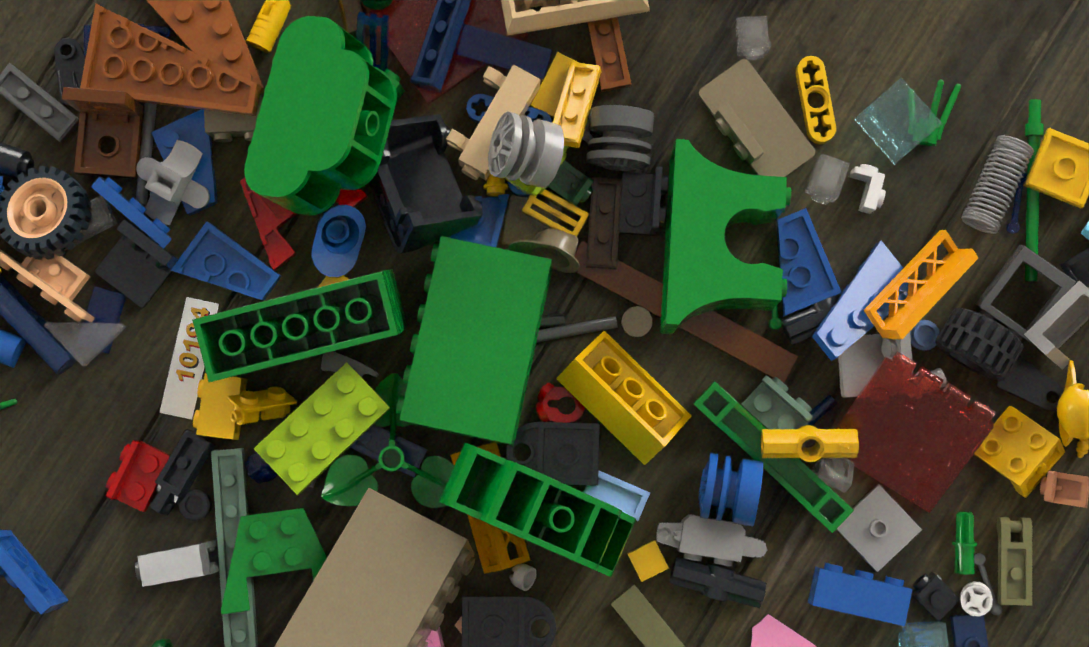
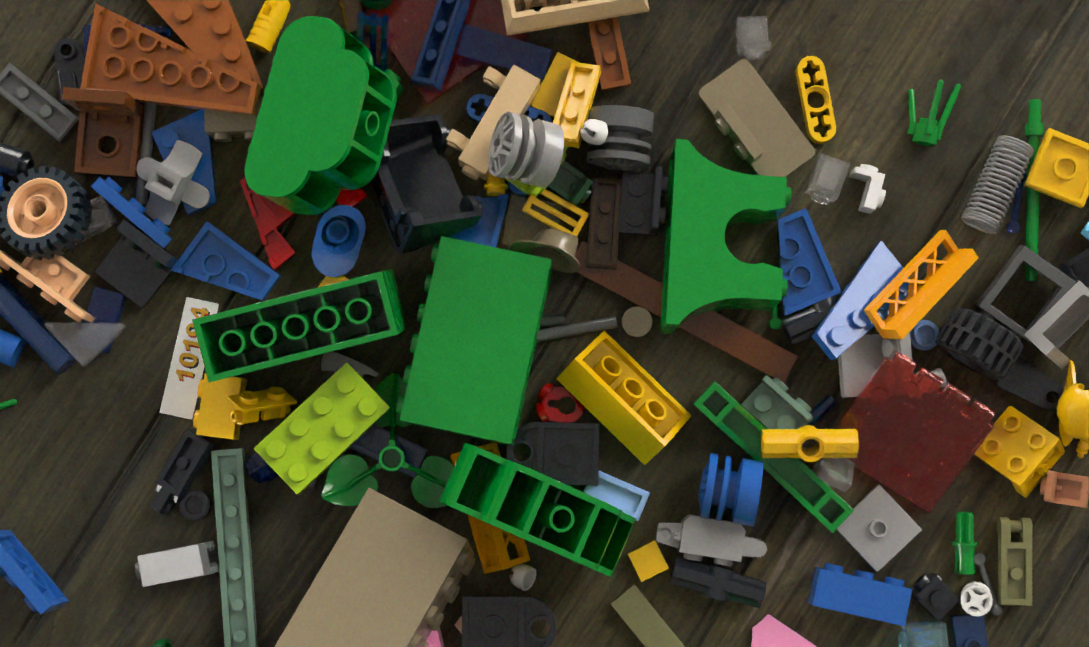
(137, 475): red bracket -> none
(270, 546): green wing -> none
(600, 129): none -> white hinge
(898, 120): clear light blue hinge -> none

